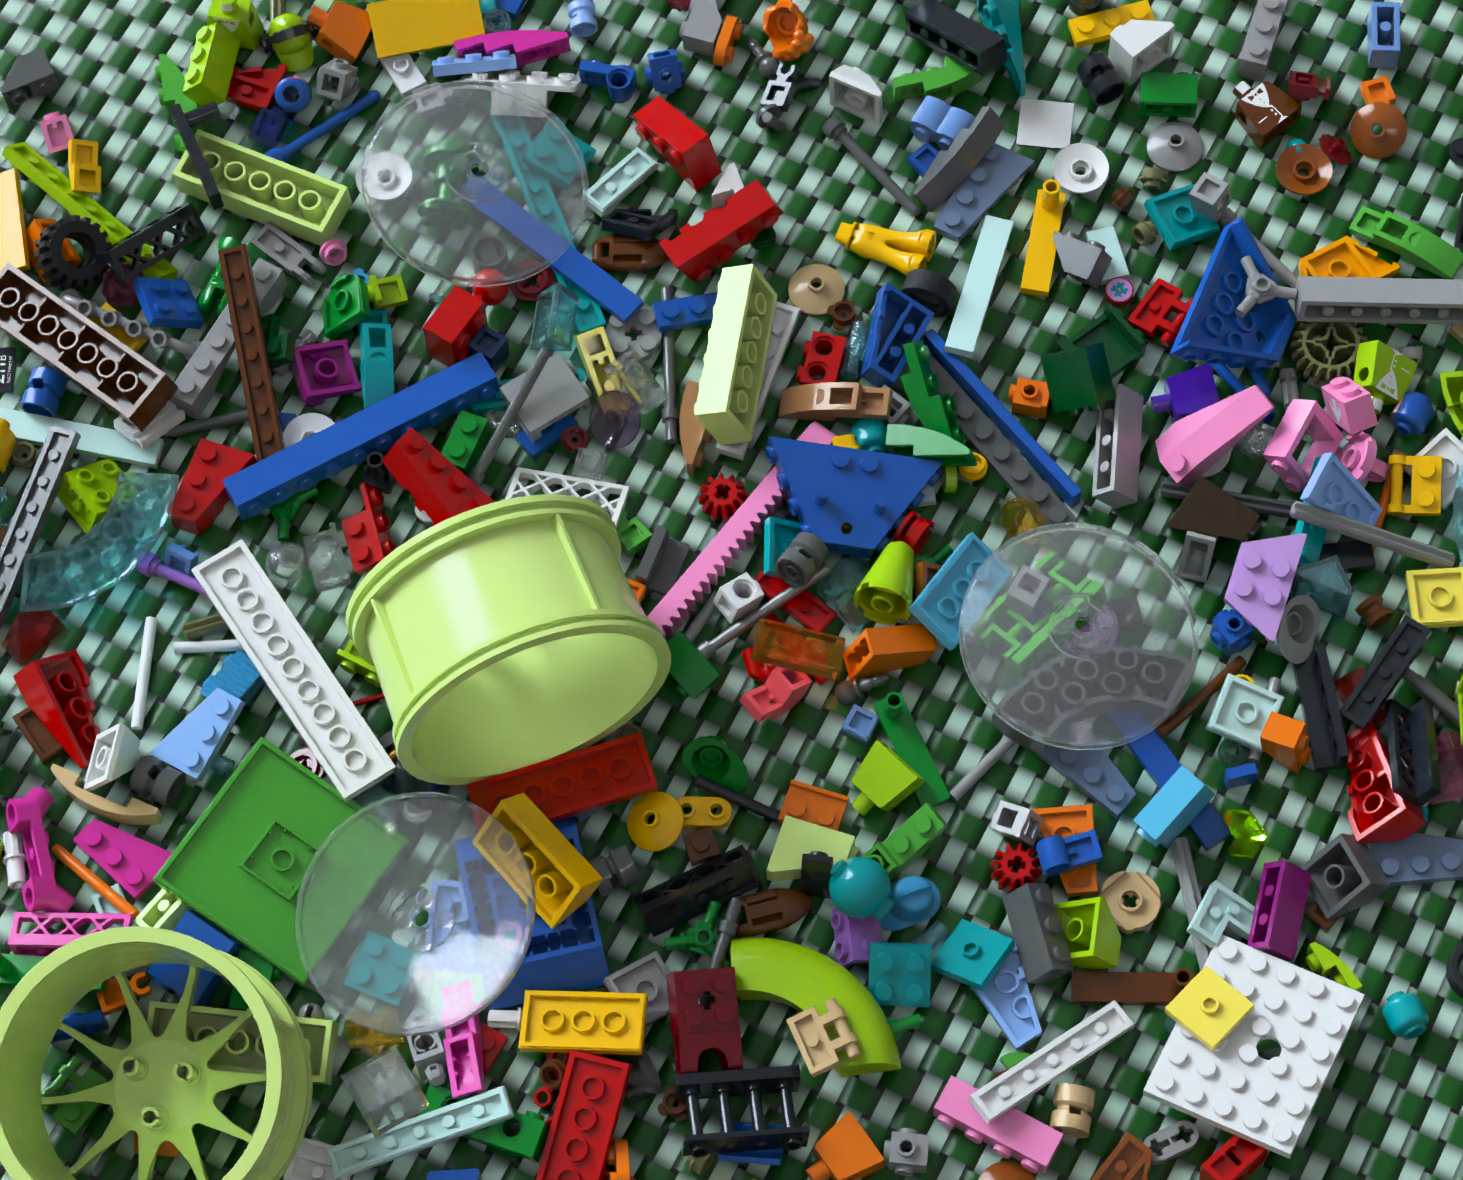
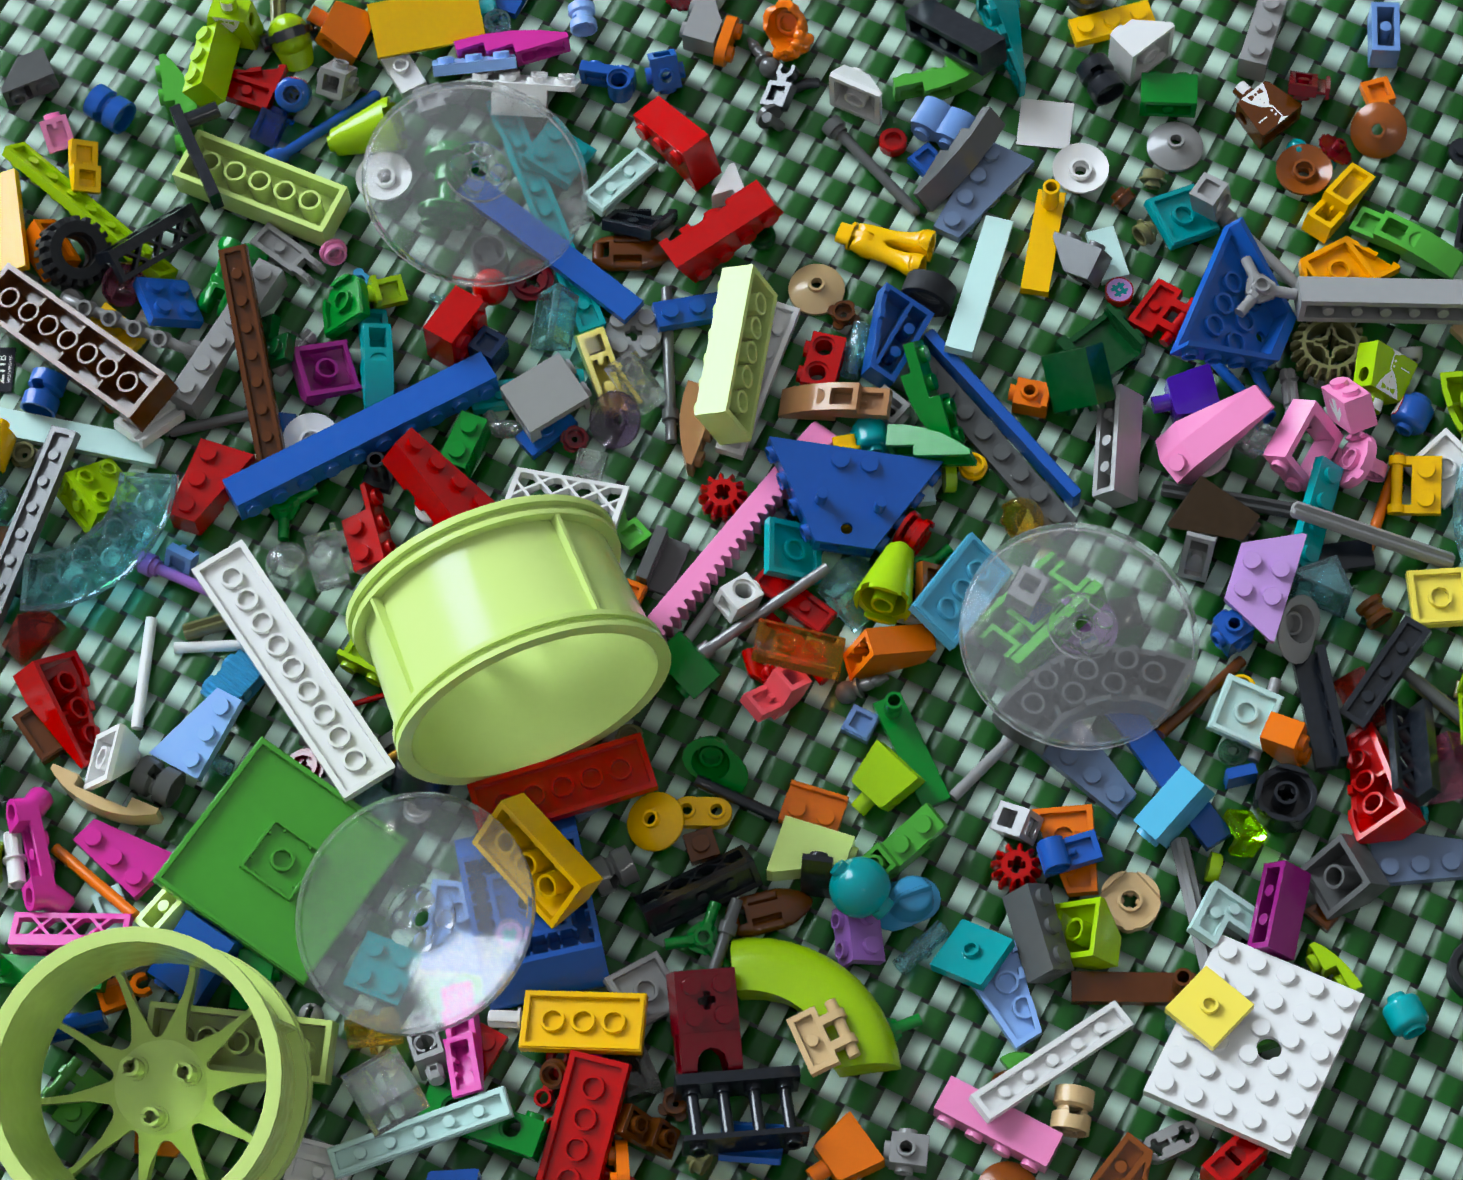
(111, 110): none -> blue wheel
(354, 133): none -> lime cone
(478, 474): dark grey bar -> none
(647, 1132): none -> reddish brown slope
(801, 559): dark grey wheel -> none
(893, 142): none -> red tile
(900, 974): teal plate -> none
(1213, 867): none -> lime tile
(1283, 815): none -> black brick
(1337, 202): none -> yellow slope
(1339, 492): light blue wing -> none

